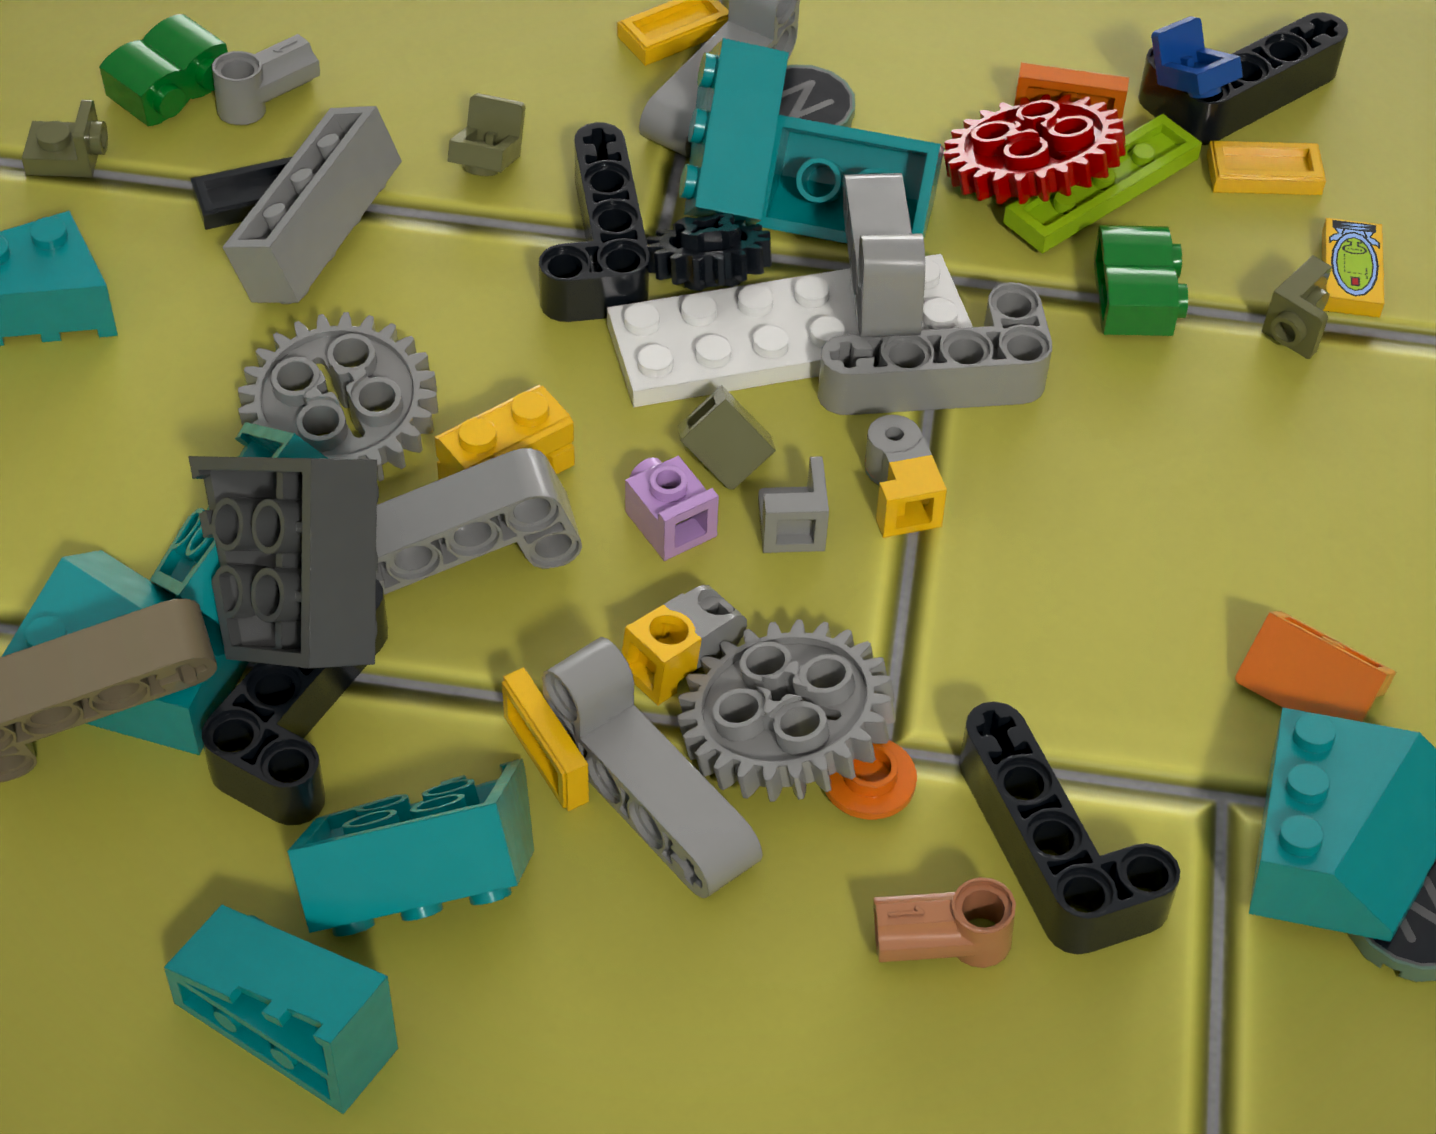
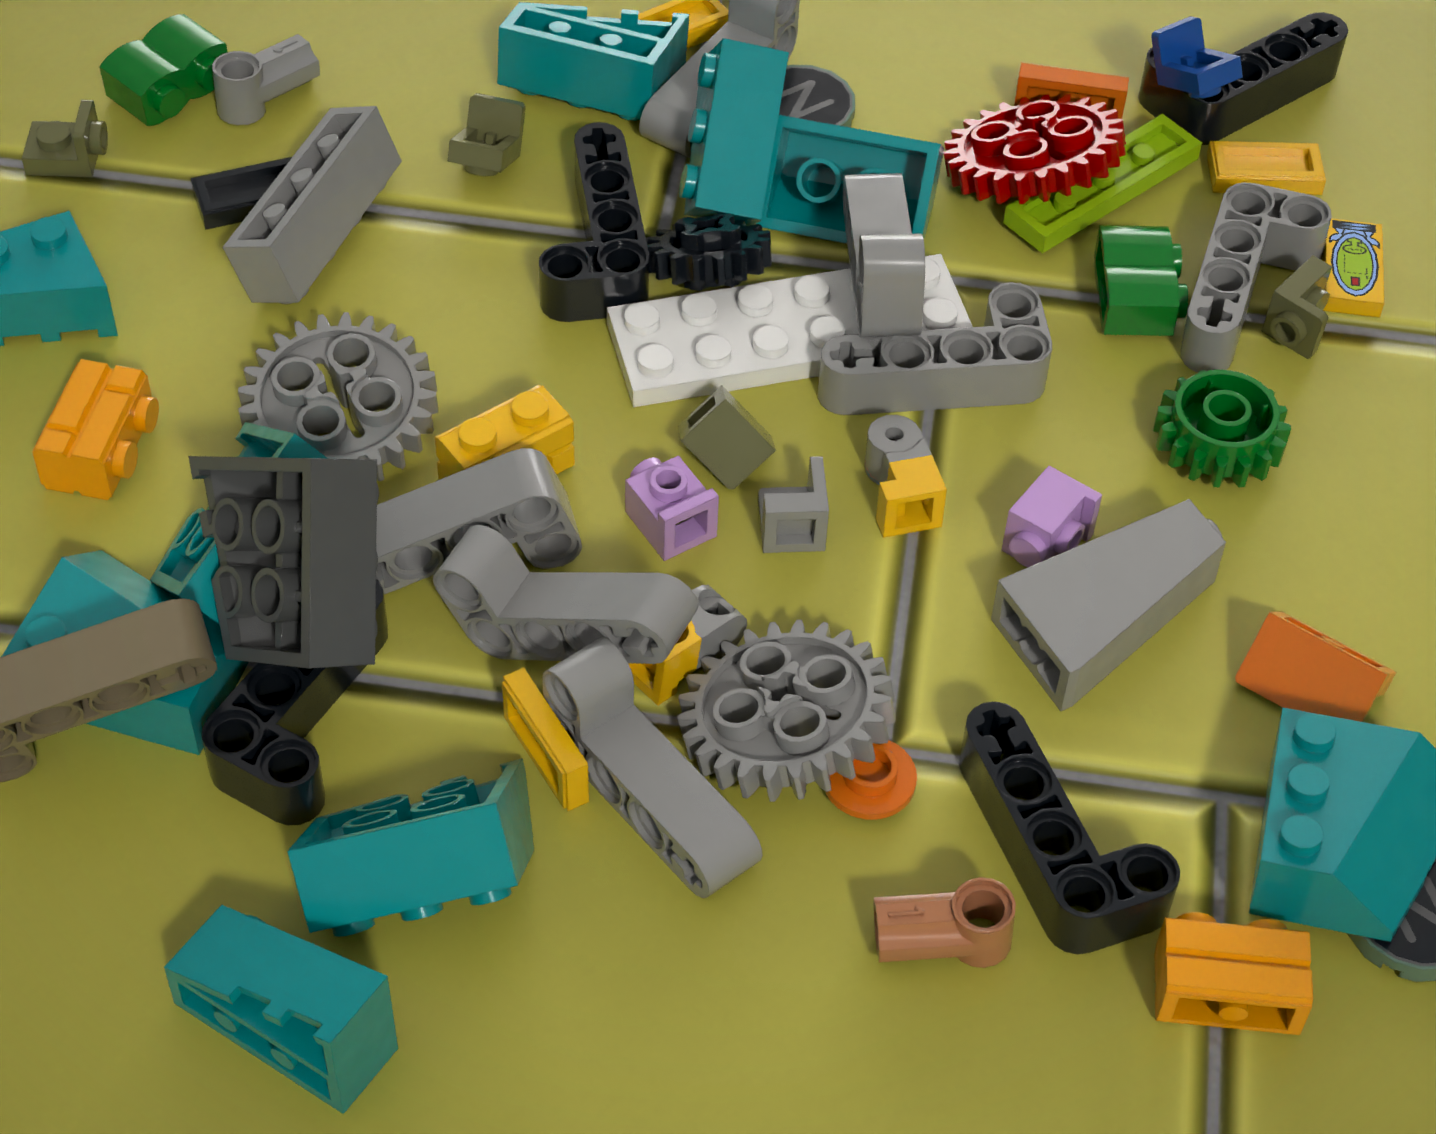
(95, 430): none -> light orange brick
(558, 613): none -> light grey beam
(589, 58): none -> teal wedge
(1050, 518): none -> lavender brick
(1105, 598): none -> light grey slope
(1222, 426): none -> green gear
(1233, 974): none -> light orange brick
(1251, 228): none -> light grey beam

